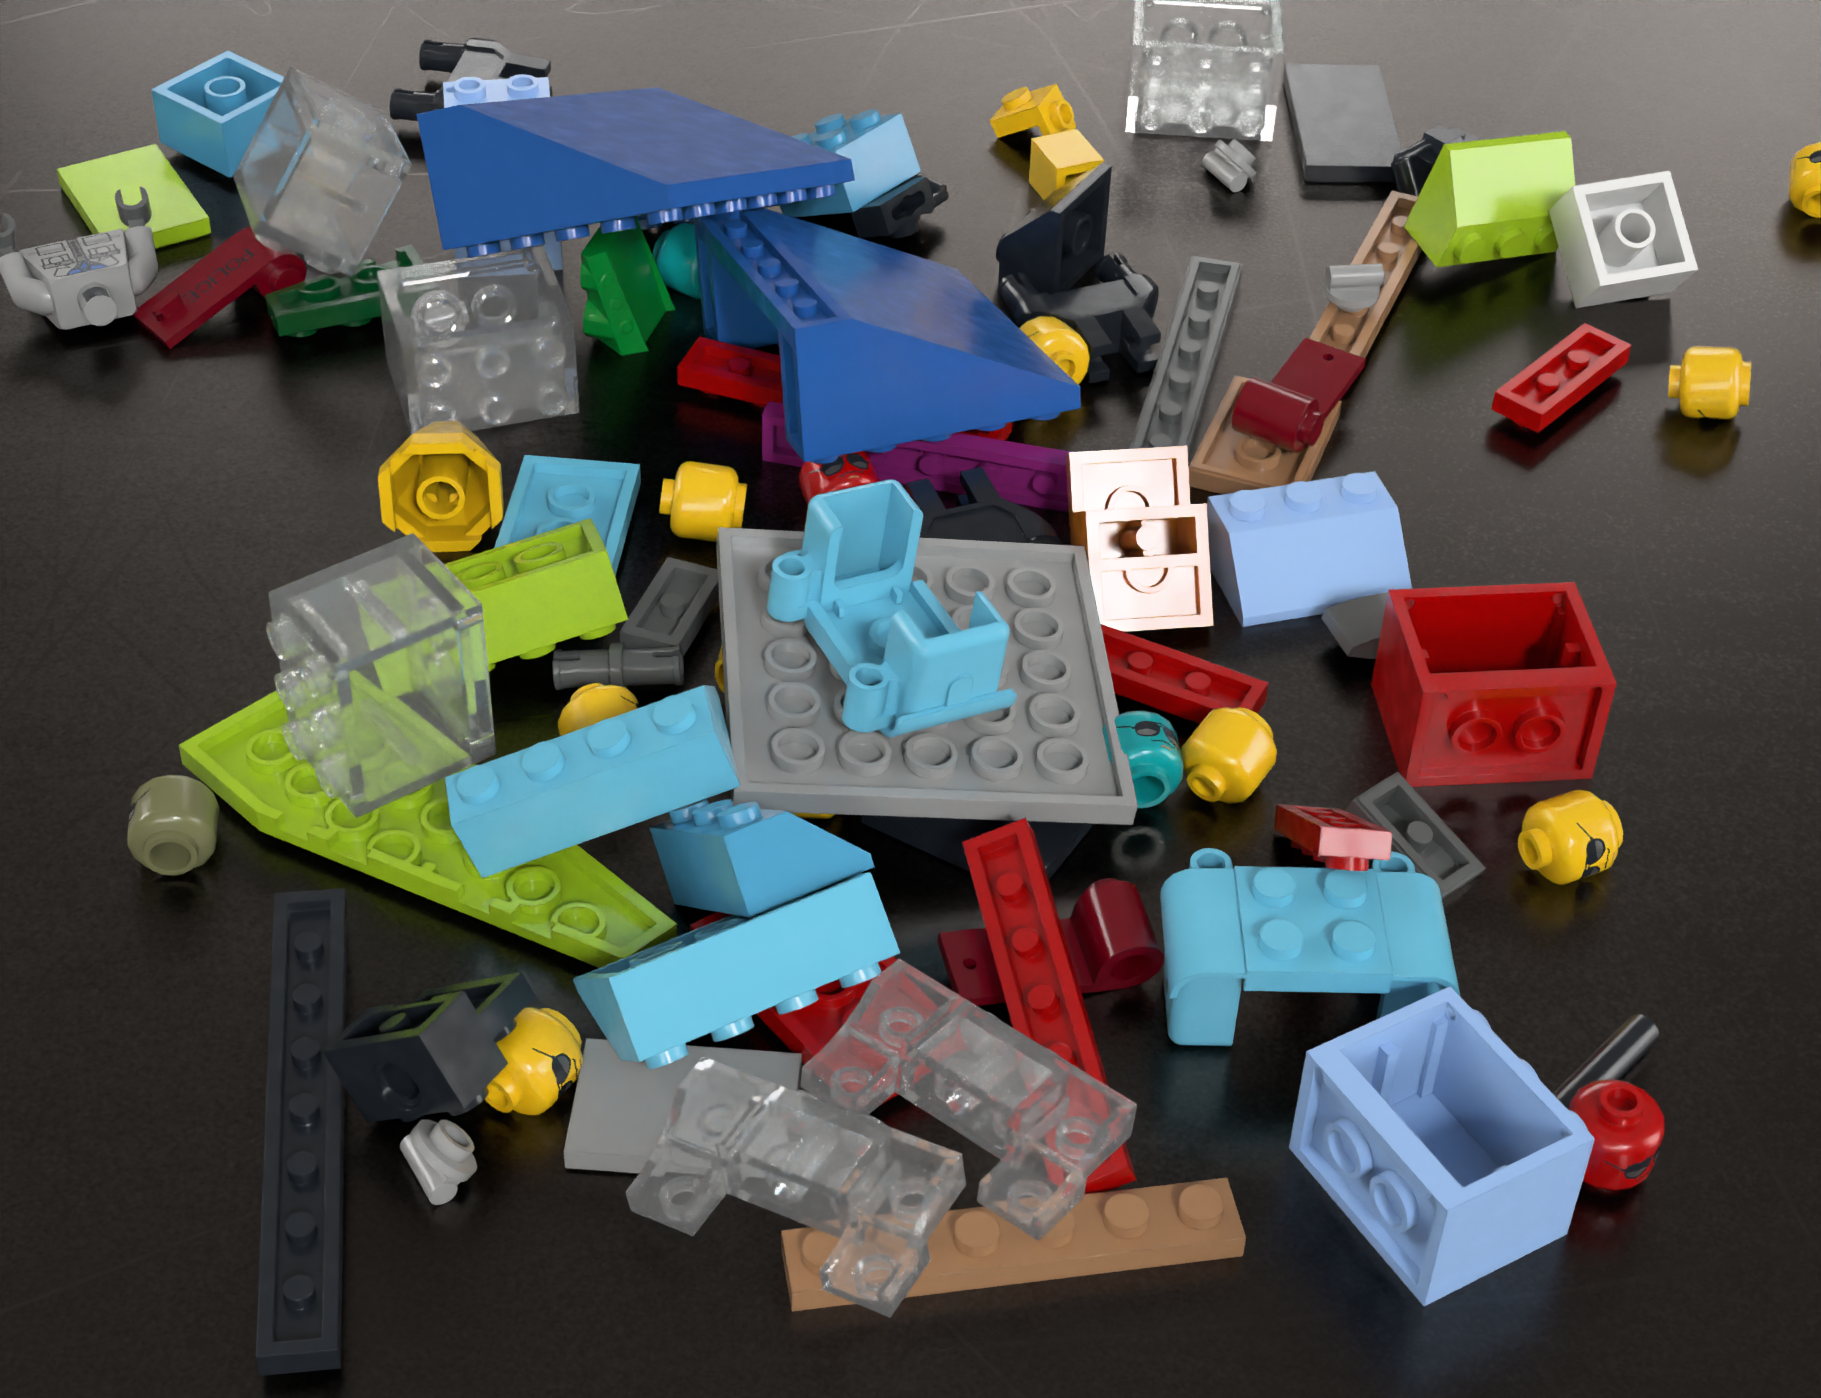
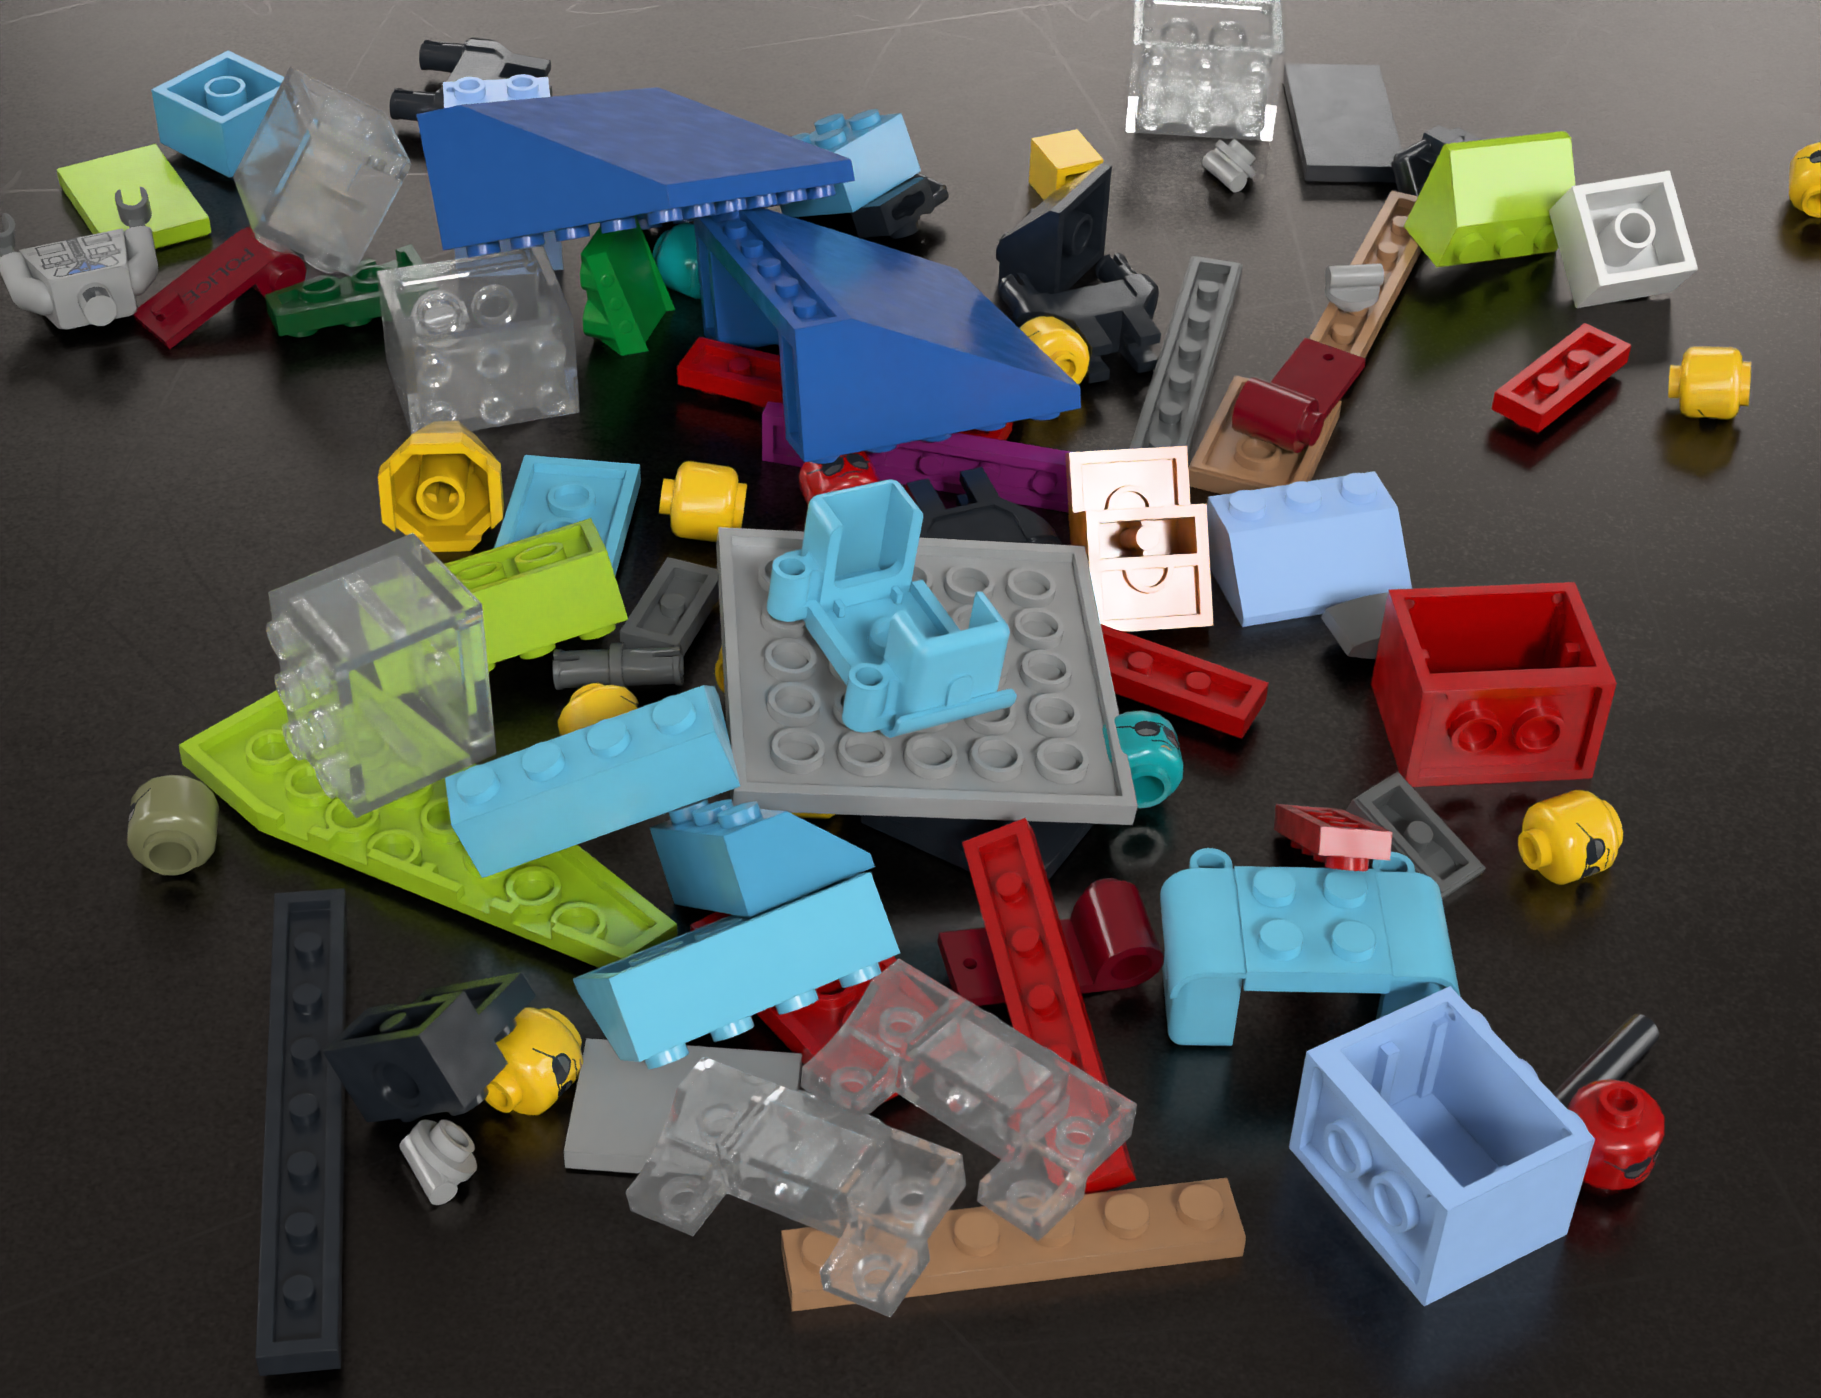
(1034, 108): yellow bracket -> none
(1230, 753): yellow head -> none

